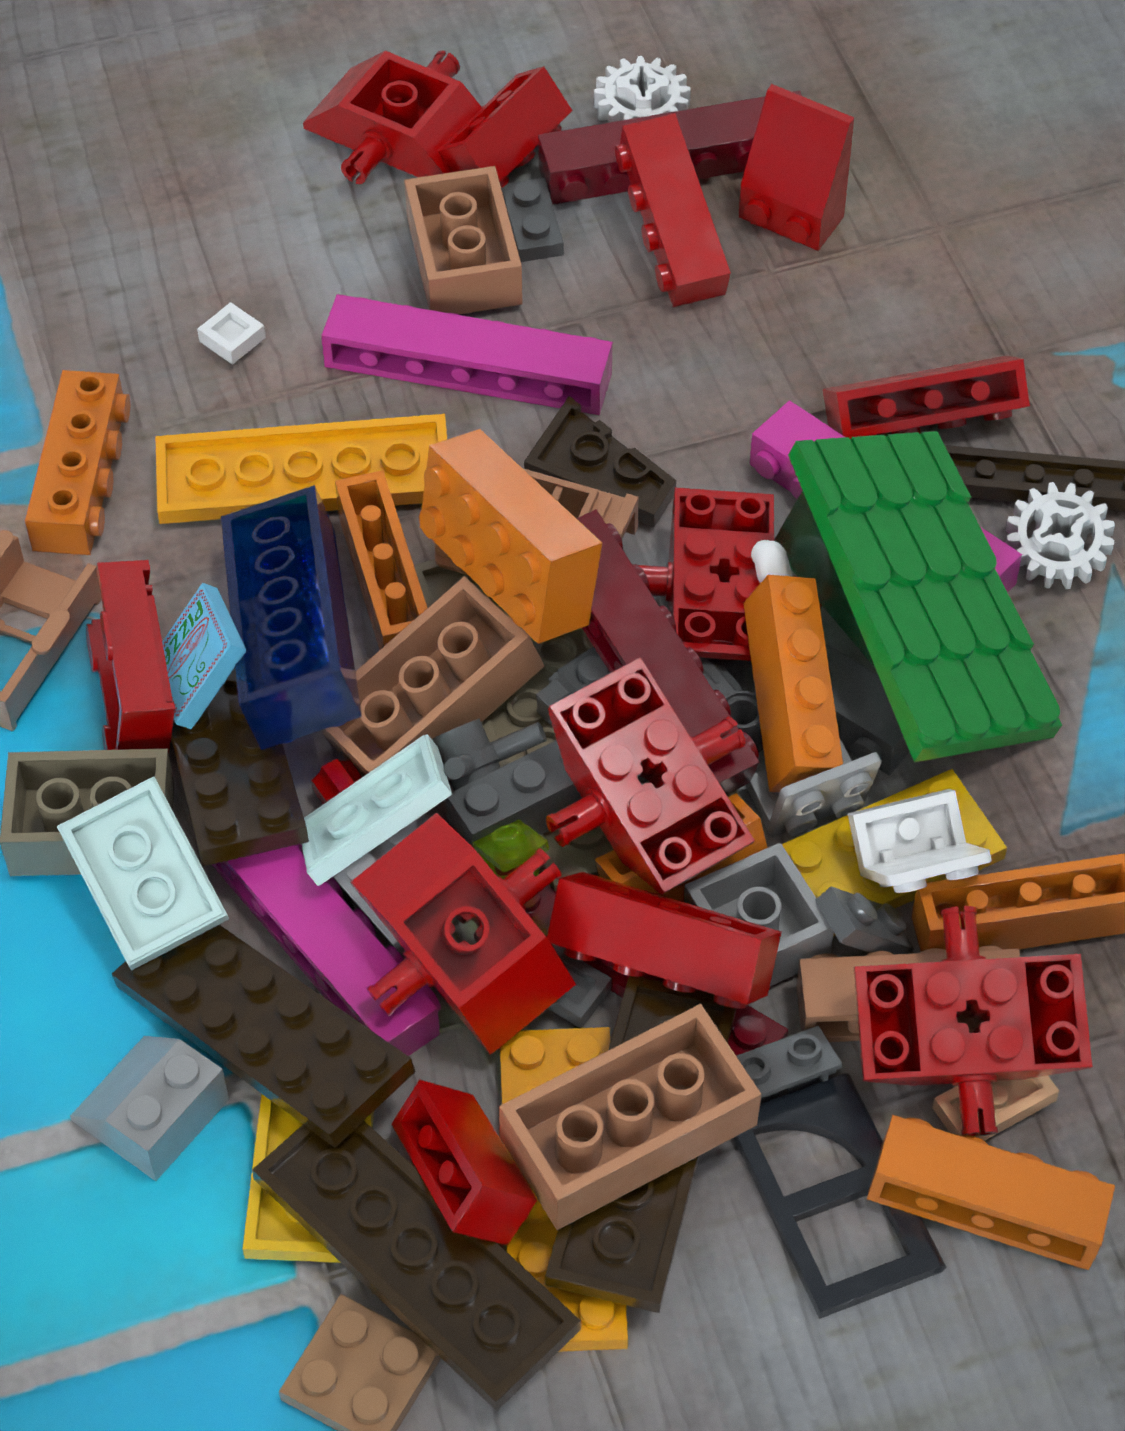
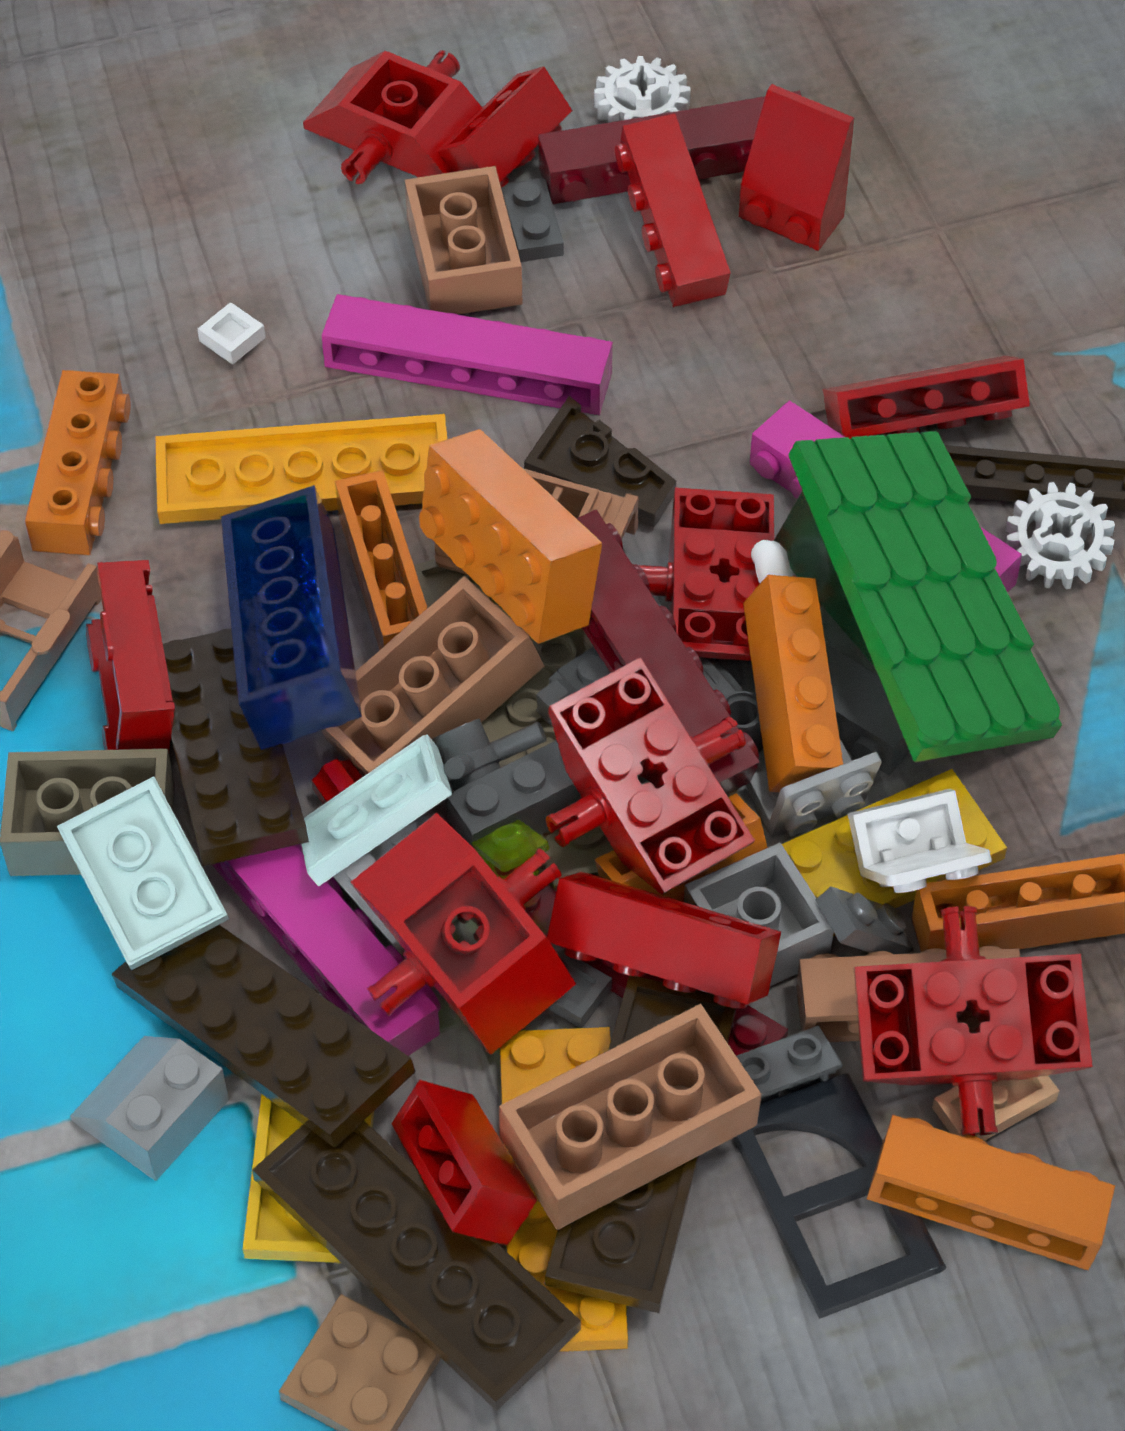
(200, 654): medium azure tile -> none

